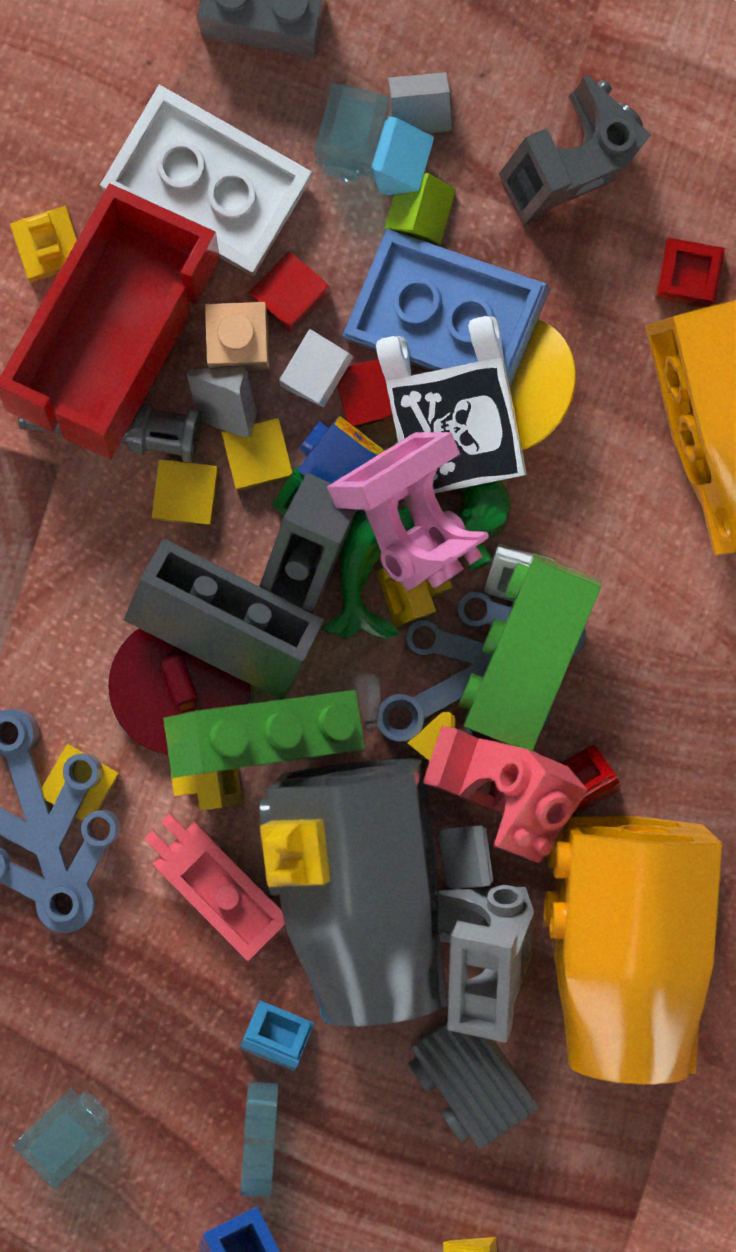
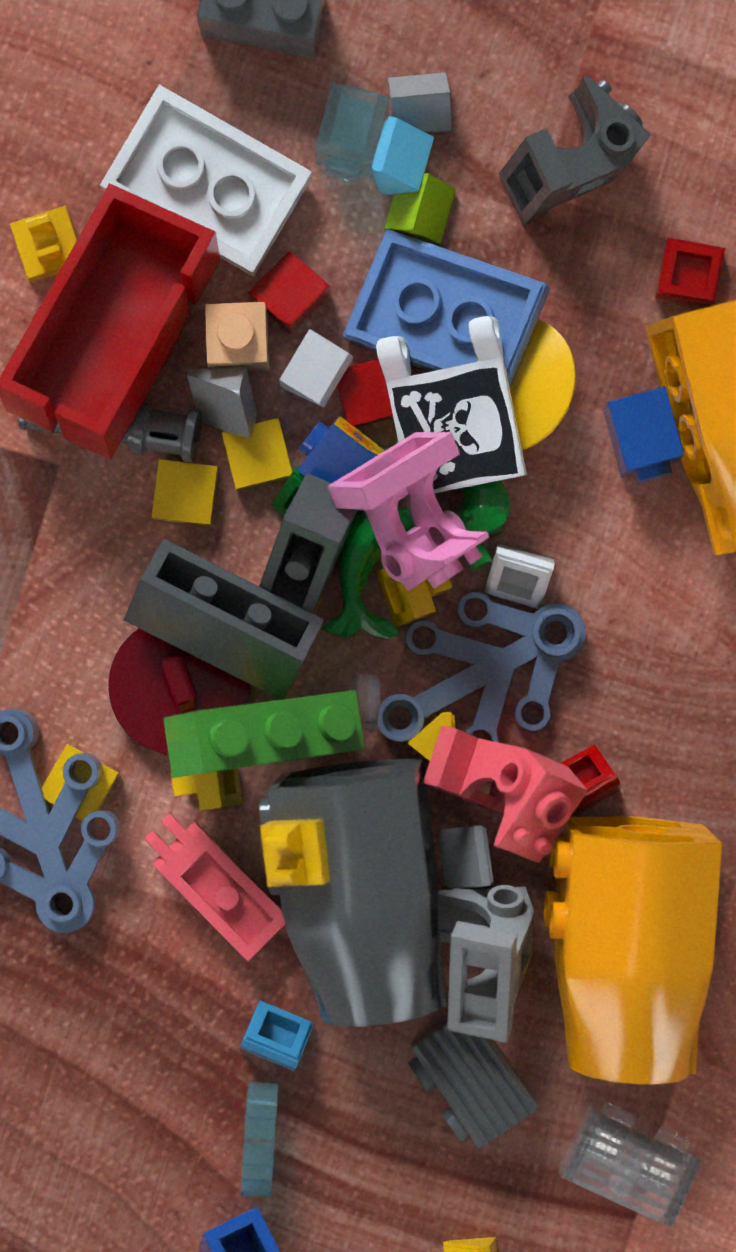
(64, 1136): clear light blue brick -> none
(529, 651): bright green brick -> none
(631, 1164): none -> clear brick
(644, 434): none -> blue brick

